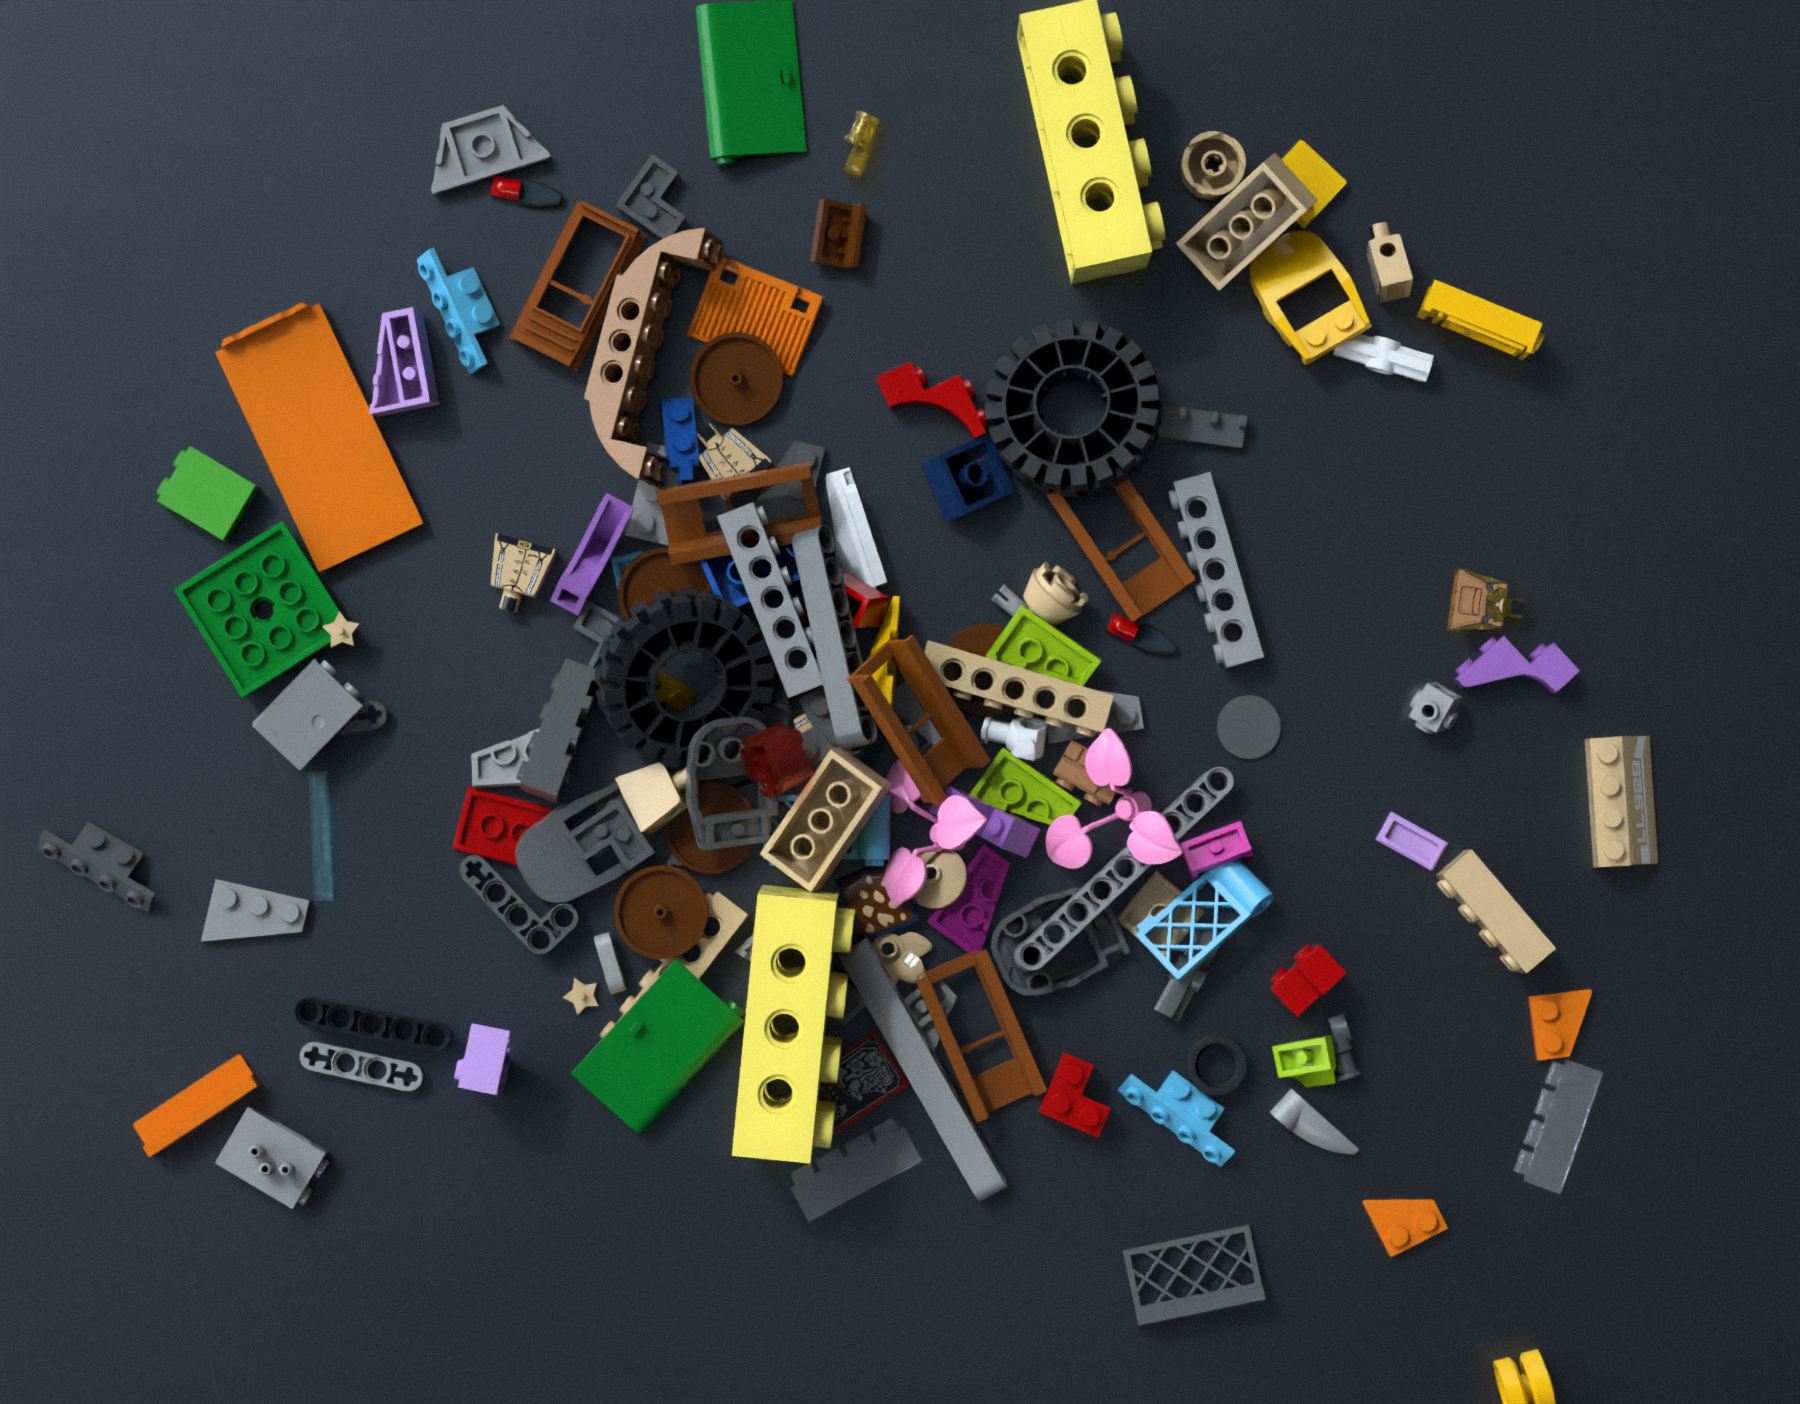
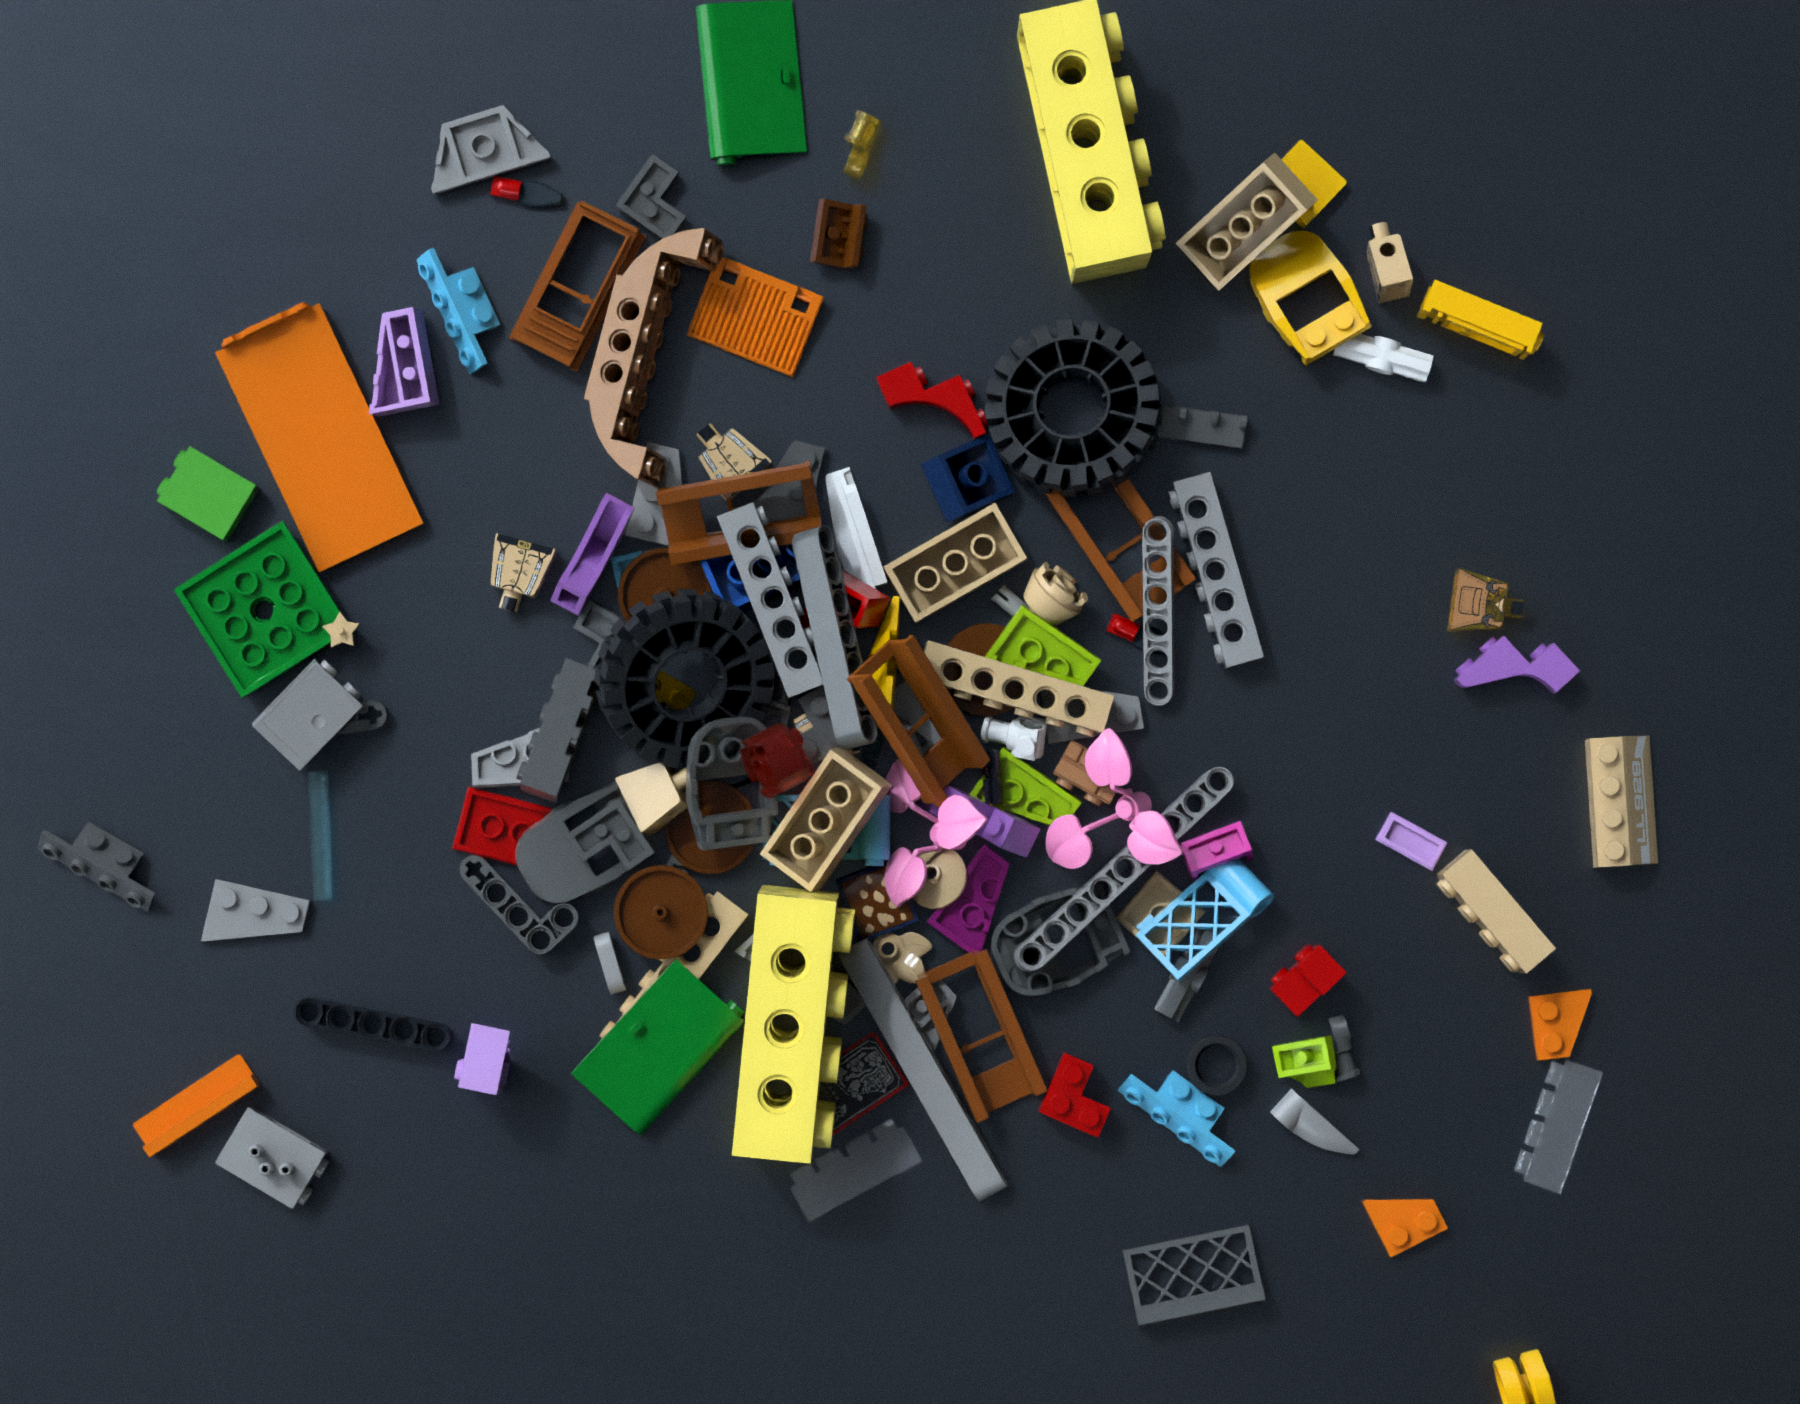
(361, 1067): light grey beam -> none
(582, 995): tan piece -> none
(680, 437): blue hinge -> none
(736, 378): reddish brown piece -> none
(955, 563): none -> tan brick
(992, 783): none -> black piece
(1163, 611): none -> light grey beam
(1222, 150): tan brick -> none
(1248, 727): dark grey piece -> none
(1434, 708): light grey brick -> none

